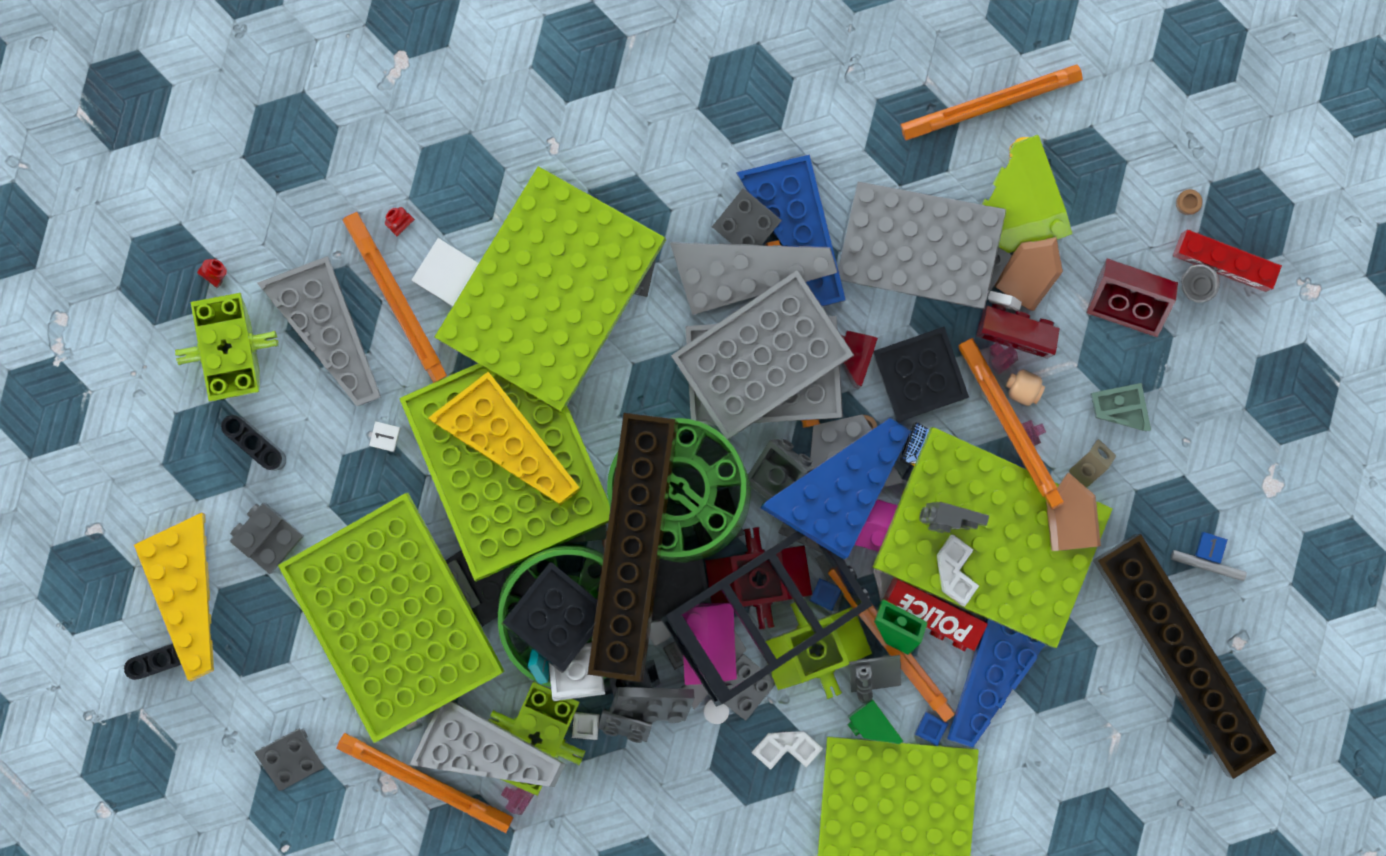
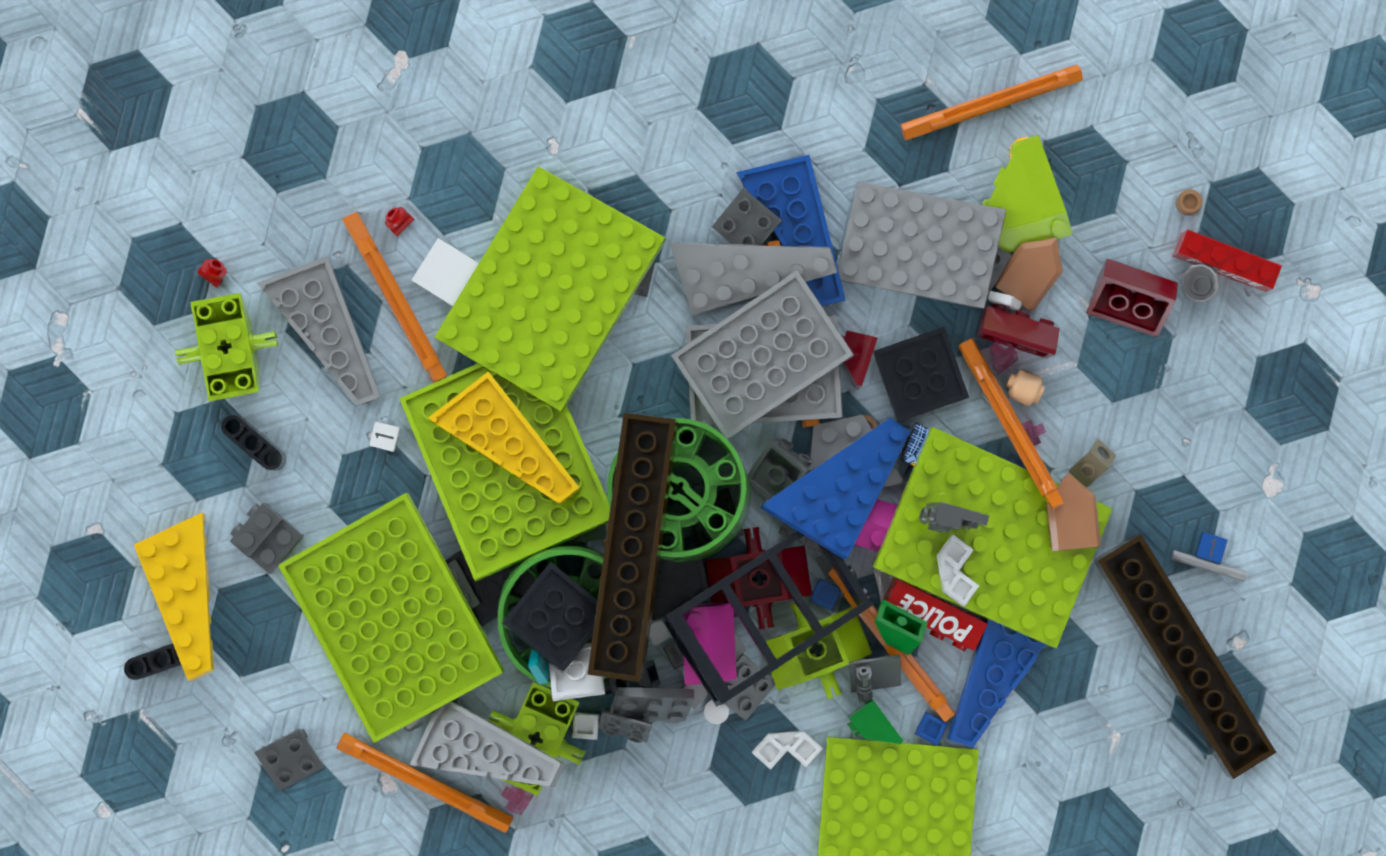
(1122, 406): sand green wing -> none

